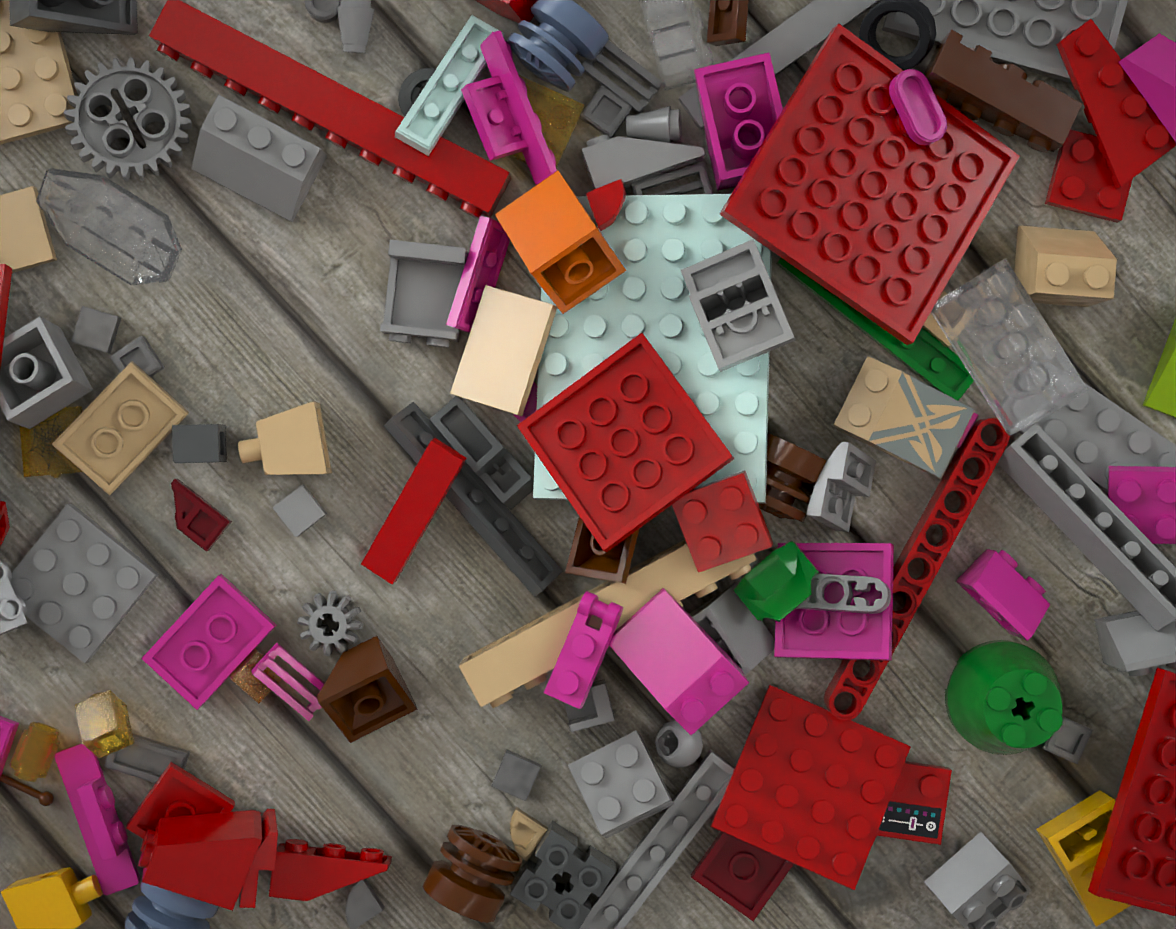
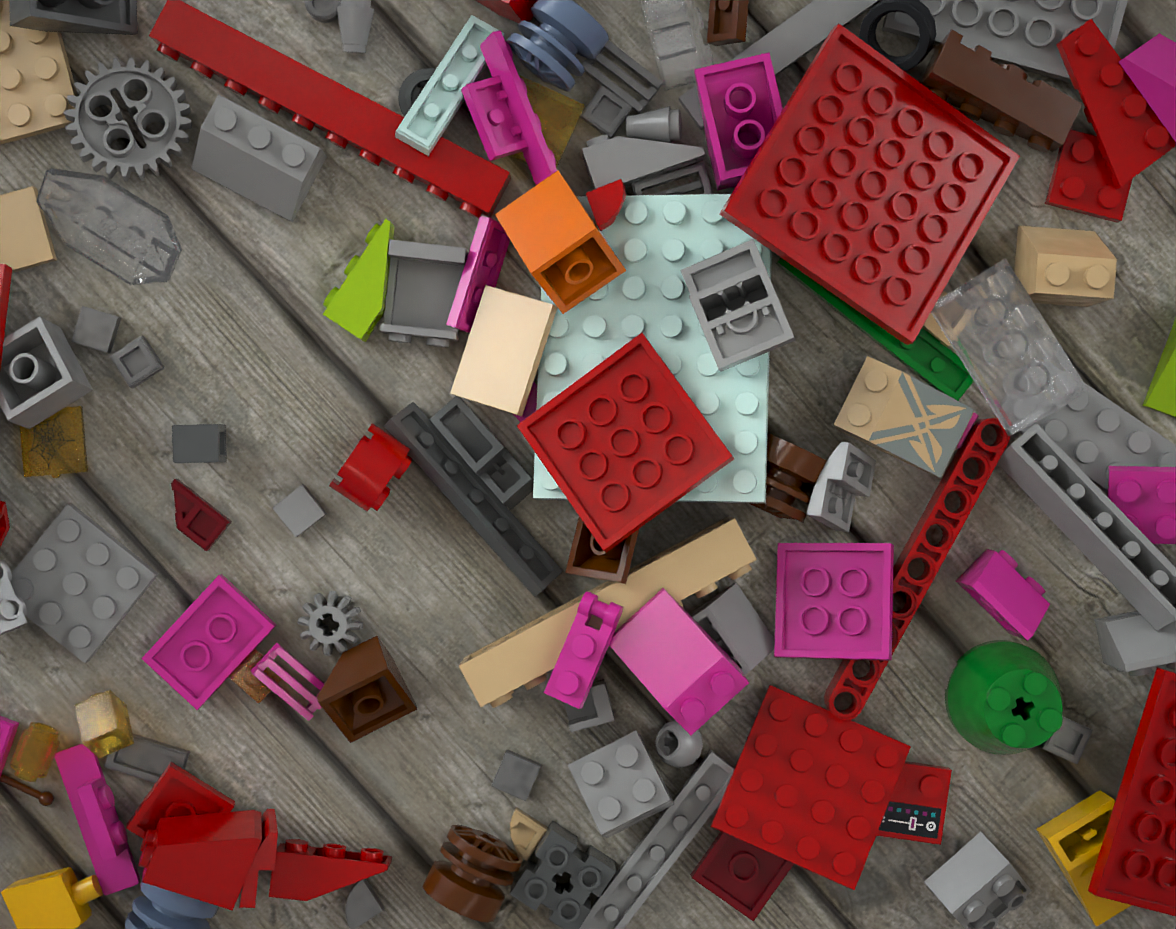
(120, 428): tan tile -> none
(290, 443): tan torso -> none
(362, 296): none -> lime slope
(371, 468): none -> red brick
(413, 510): red tile -> none
(722, 522): red plate -> none
(777, 583): green slope -> none
(818, 602): light grey beam -> none
(918, 107): dark pink tile -> none

